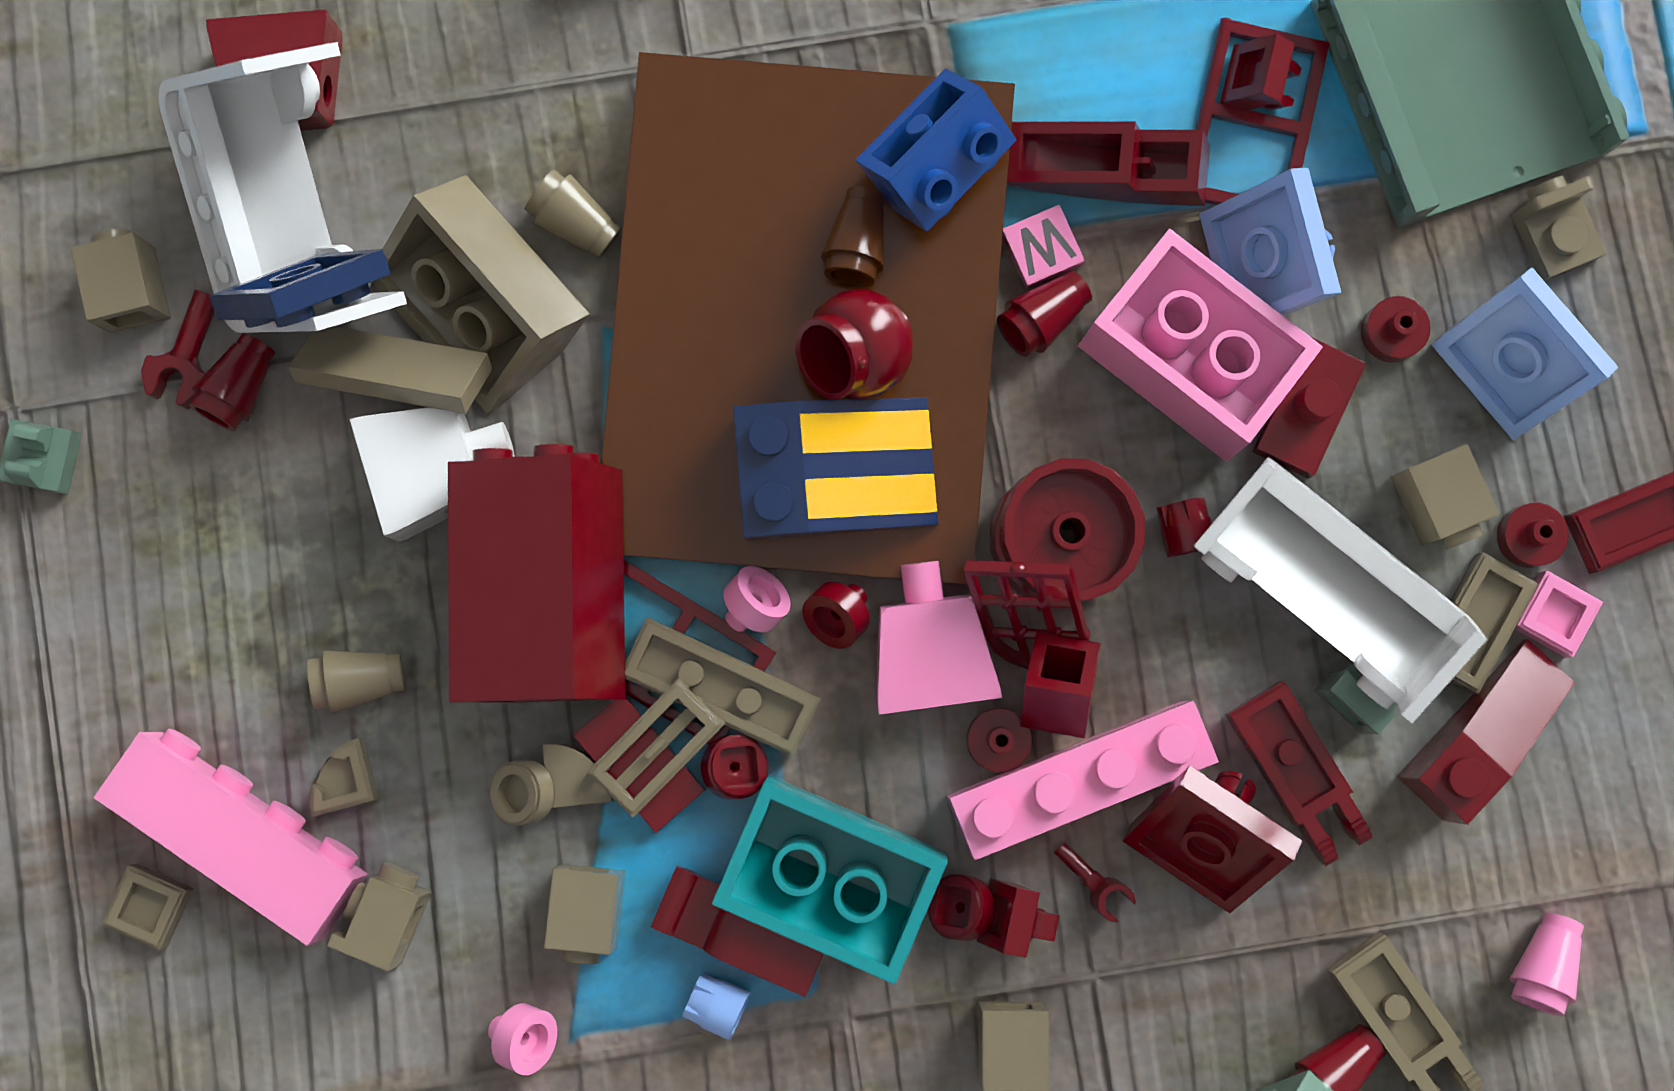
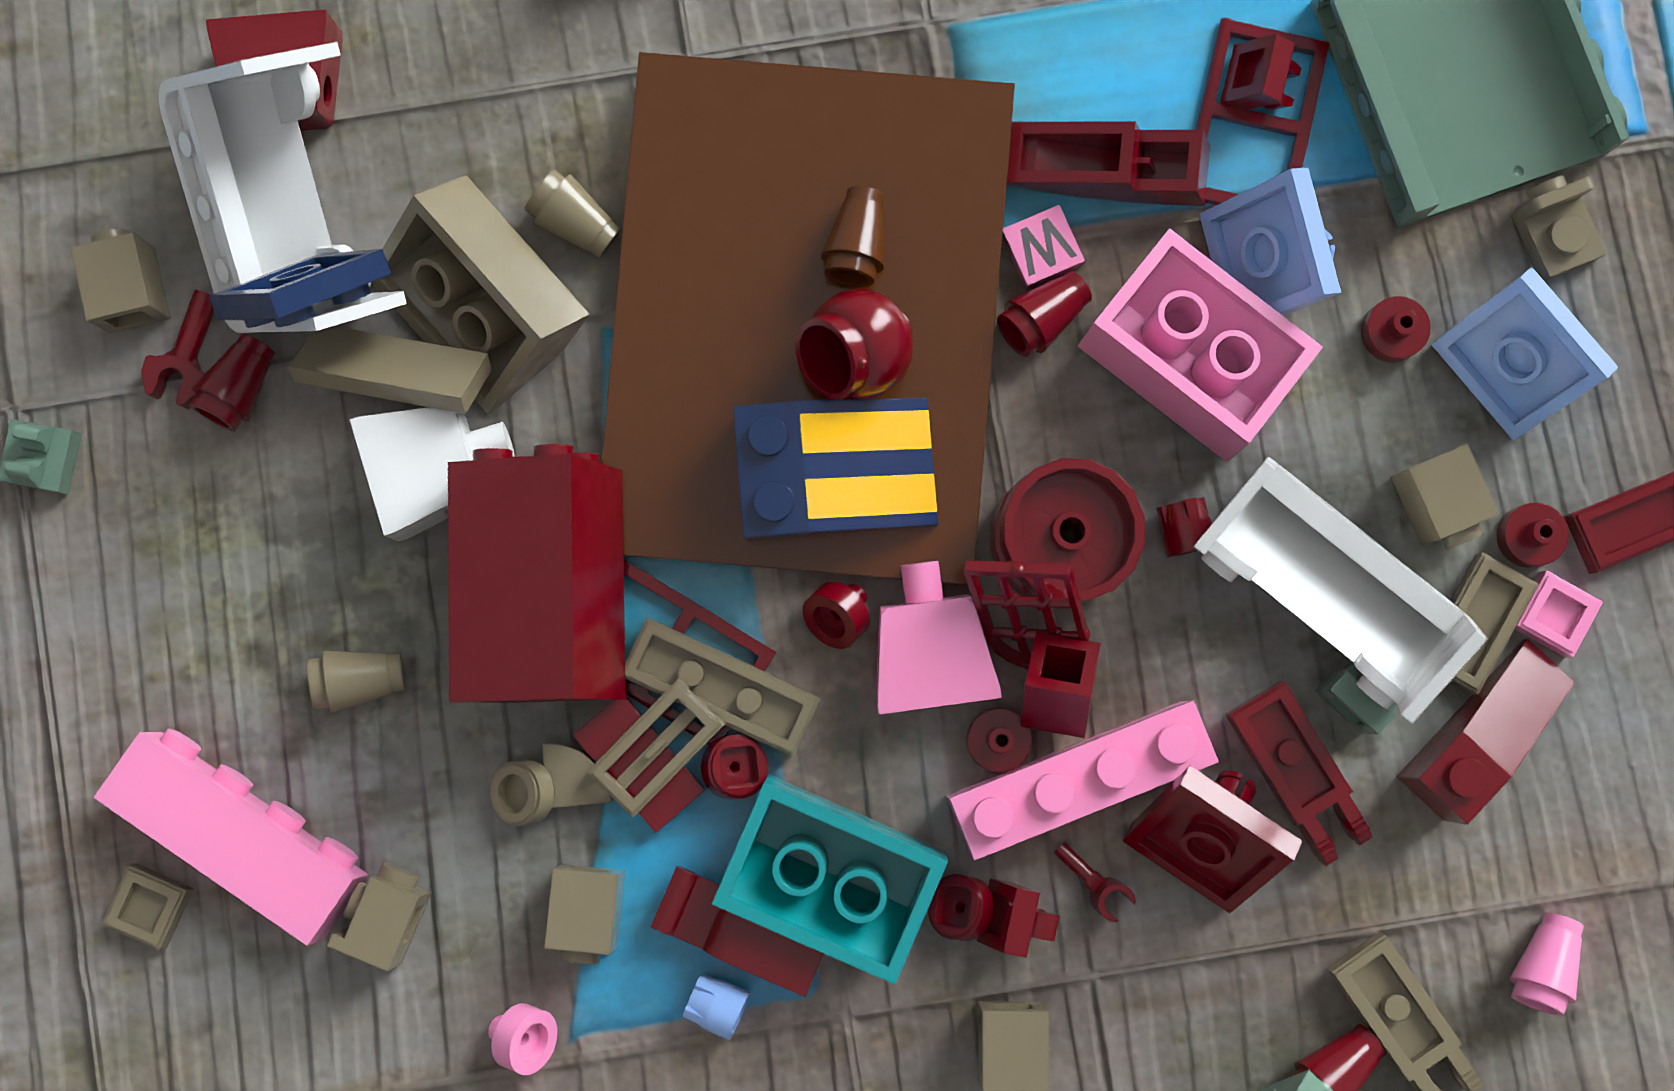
(344, 780): dark tan tile -> none
(755, 600): bright pink tile -> none
(936, 149): blue brick -> none
(1310, 412): dark red tile -> none

